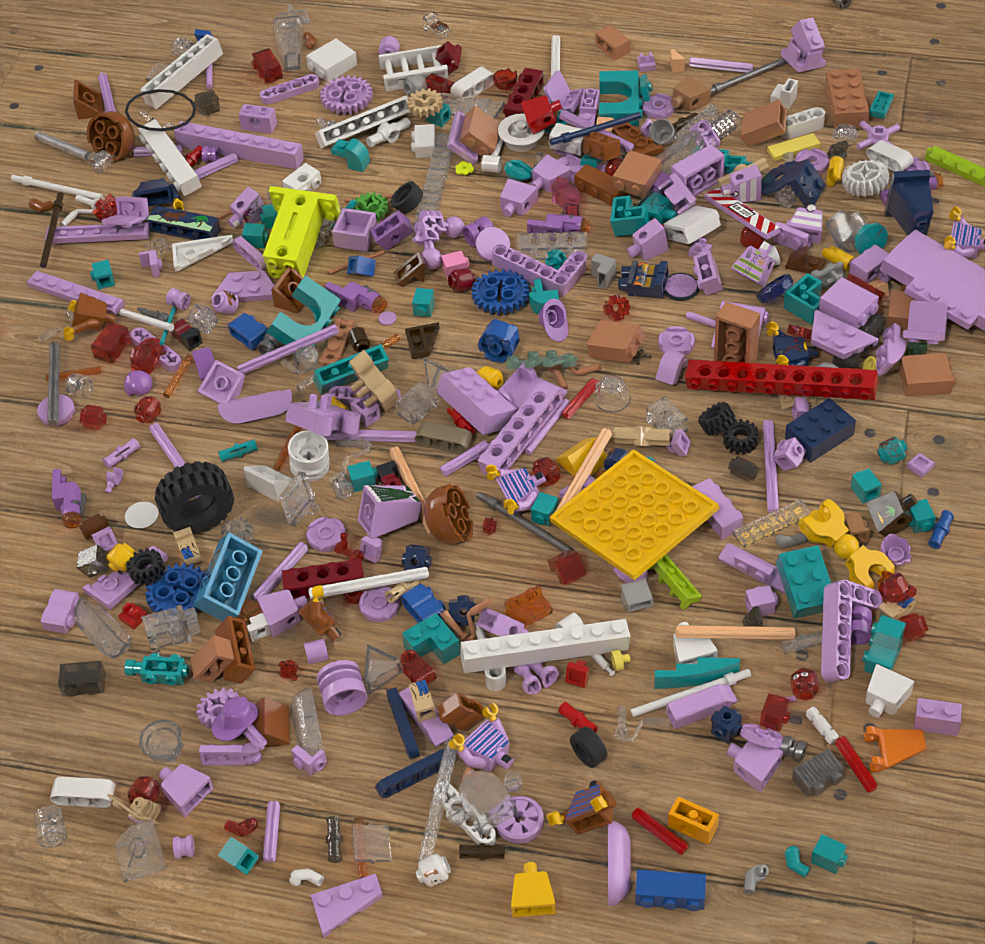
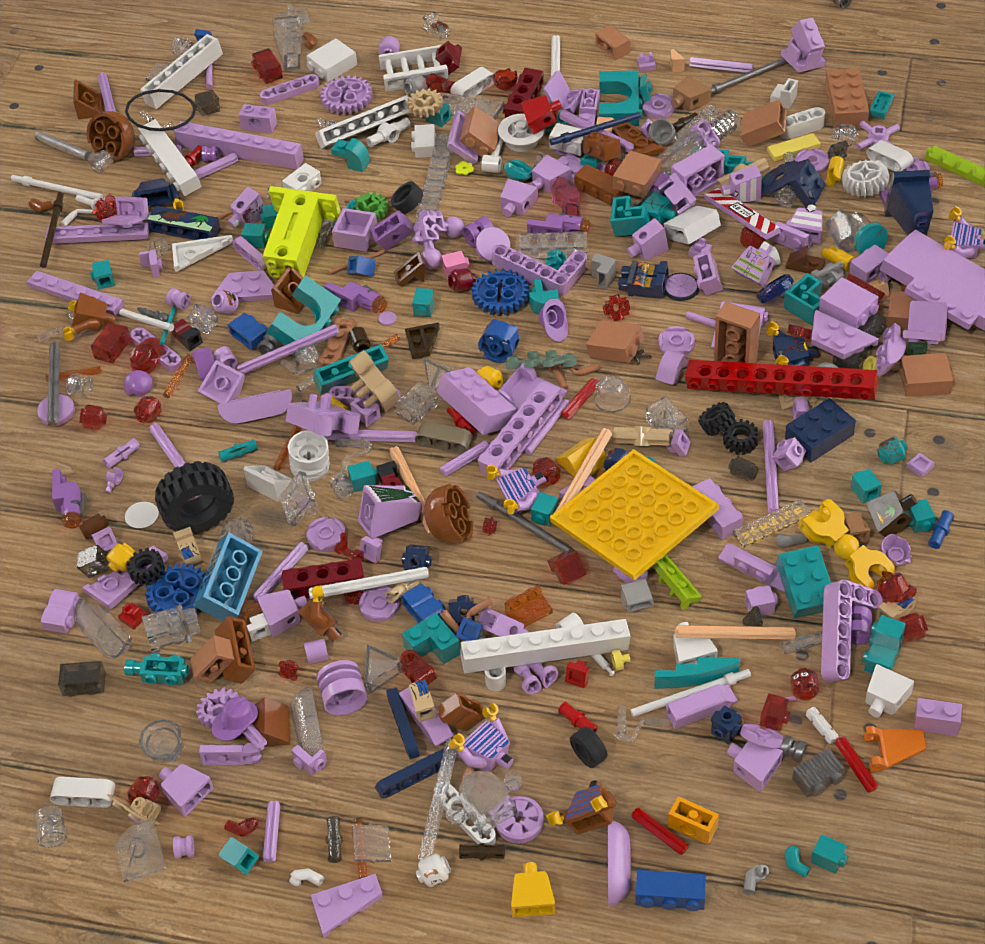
(226, 356): none -> lavender wheel
(469, 629): none -> blue tile

